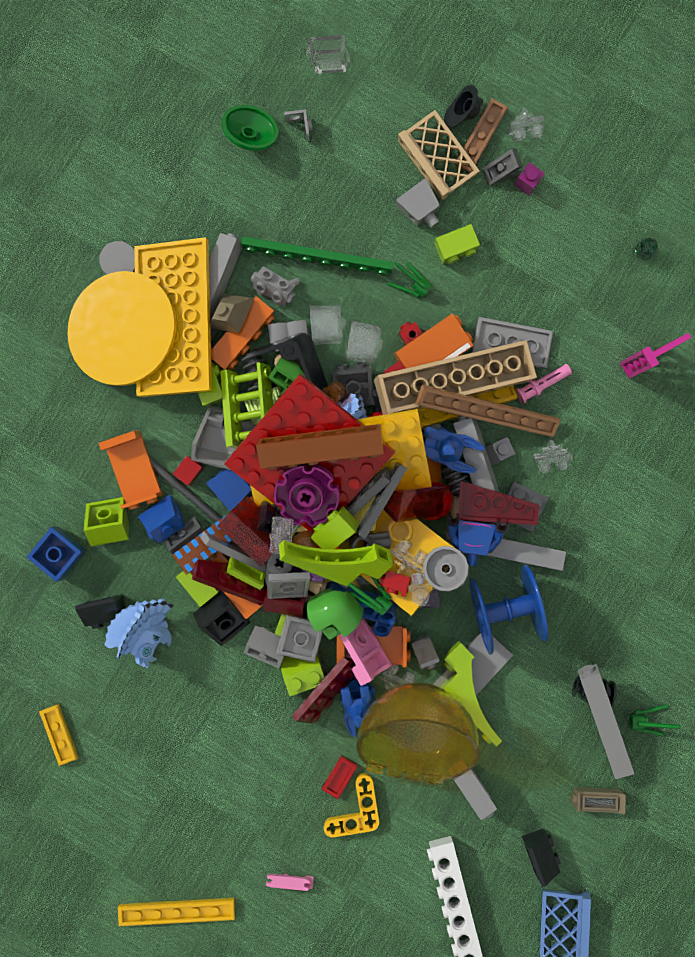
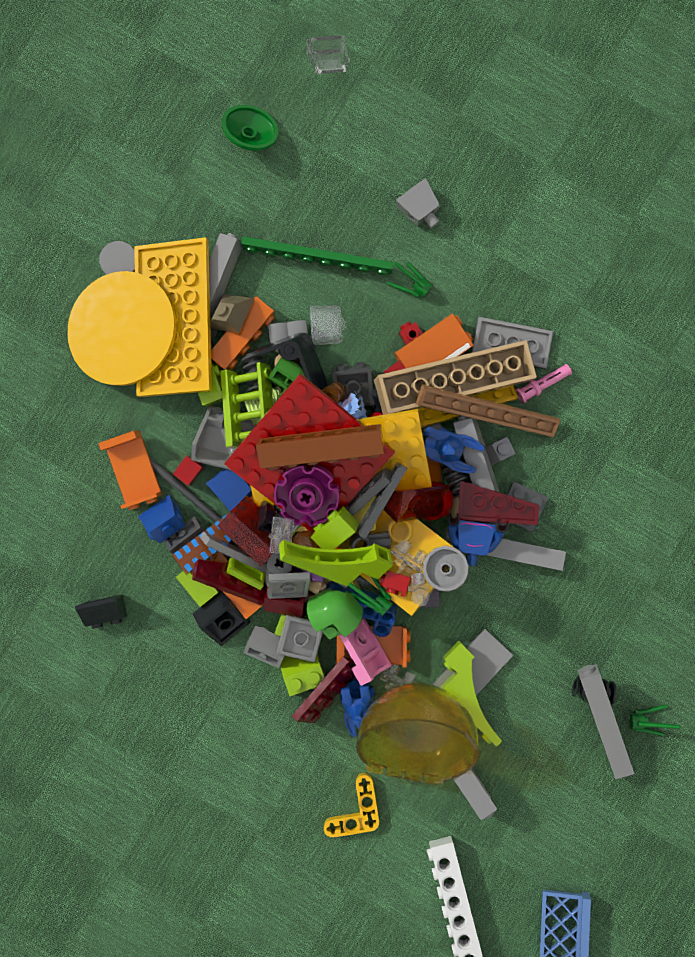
(56, 554): blue brick -> none
(59, 734): yellow tile -> none
(106, 522): lime slope -> none
(140, 630): light blue piece -> none
(176, 911): yellow tile -> none
(274, 286): light grey brick -> none
(290, 882): bright pink piece -> none
(302, 116): light grey bracket -> none
(339, 777): red tile -> none
(364, 342): clear torso -> none
(423, 163): tan fence -> none
(425, 652): flat silver slope -> none
(457, 244): lime brick -> none
(464, 107): black piece -> none
(483, 132): medium nougat tile -> none
(503, 167): flat silver slope -> none
(511, 608): blue piece -> none
(526, 122): clear hips -> none
(529, 179): magenta brick -> none
(541, 856): black slope -> none
(552, 454): clear hips -> none
(598, 800): dark tan window -> none
(647, 359): dark pink fence -> none
(649, 245): clear green wheel -> none

